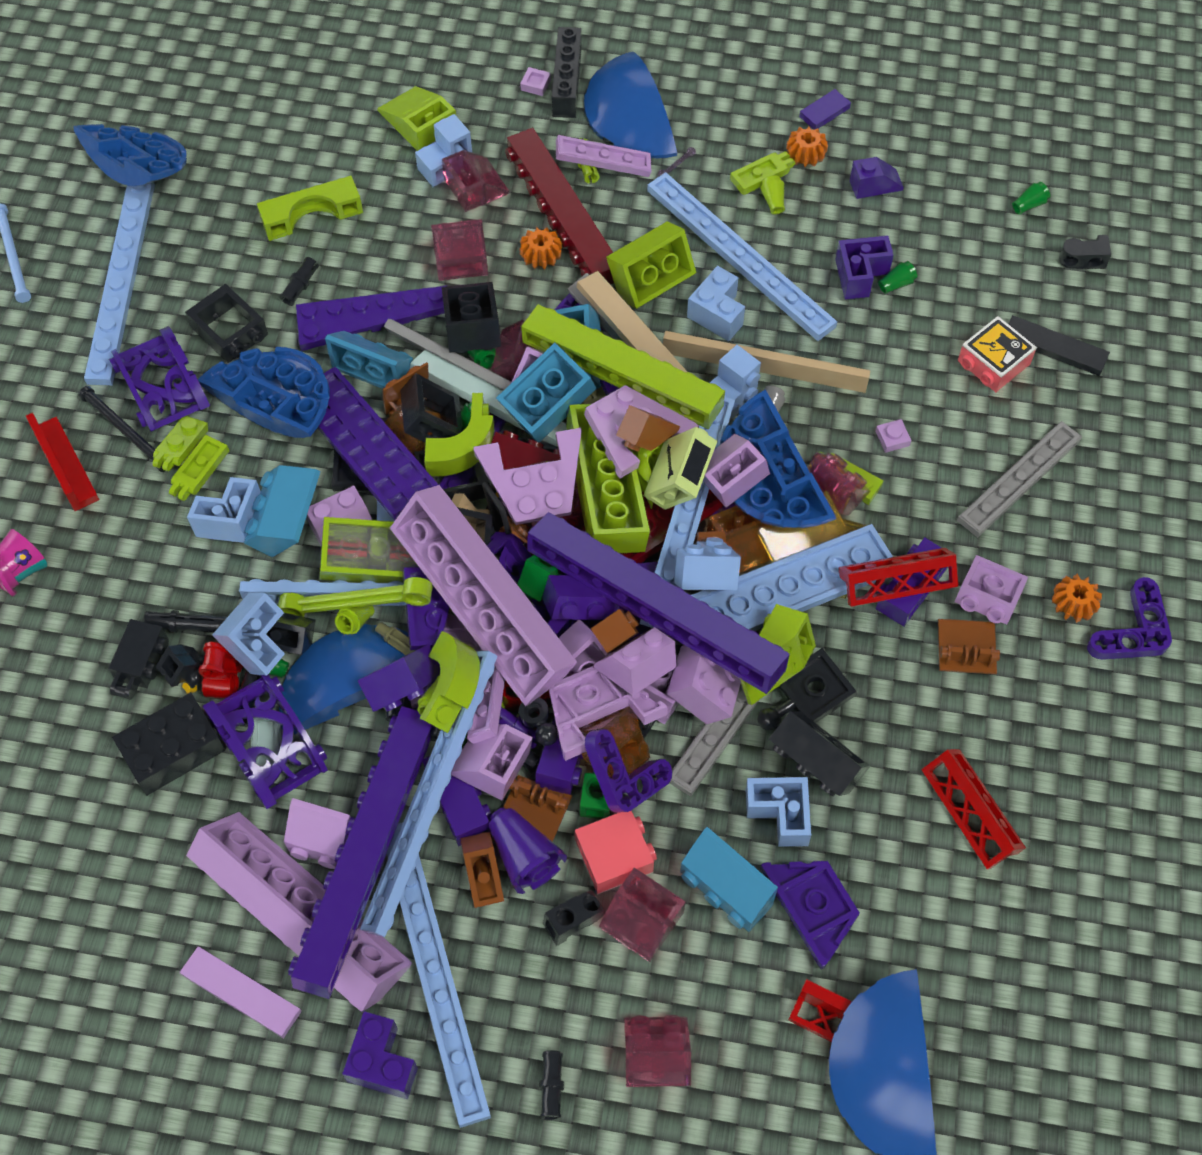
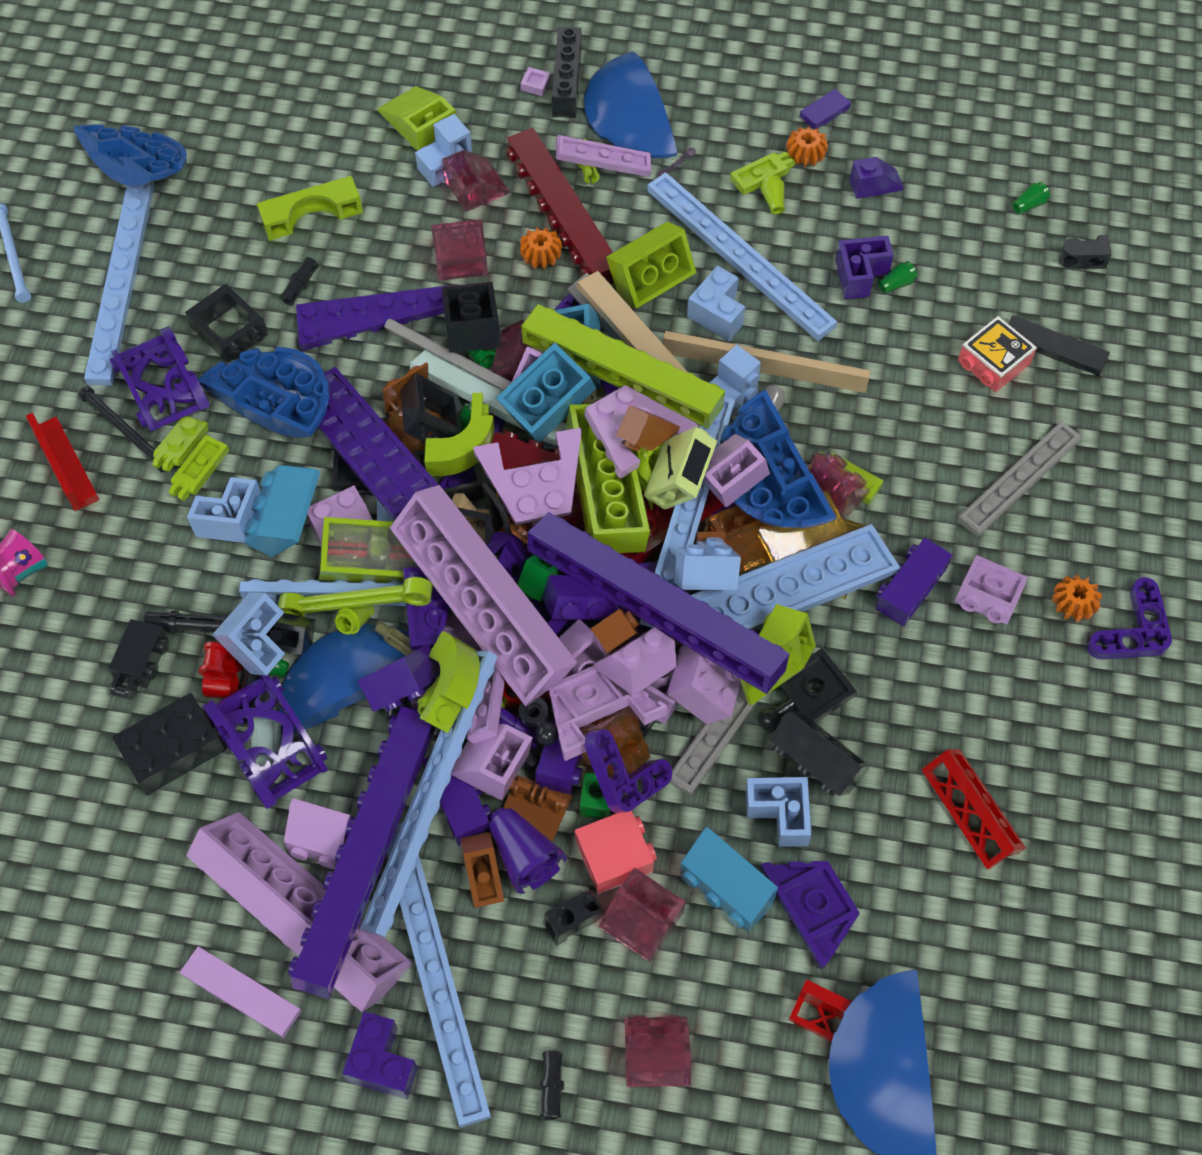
(181, 665): black piece -> none
(366, 359): dark azure slope -> none
(893, 435): lavender plate -> none
(895, 567): red fence -> none
(967, 646): dark orange hinge -> none

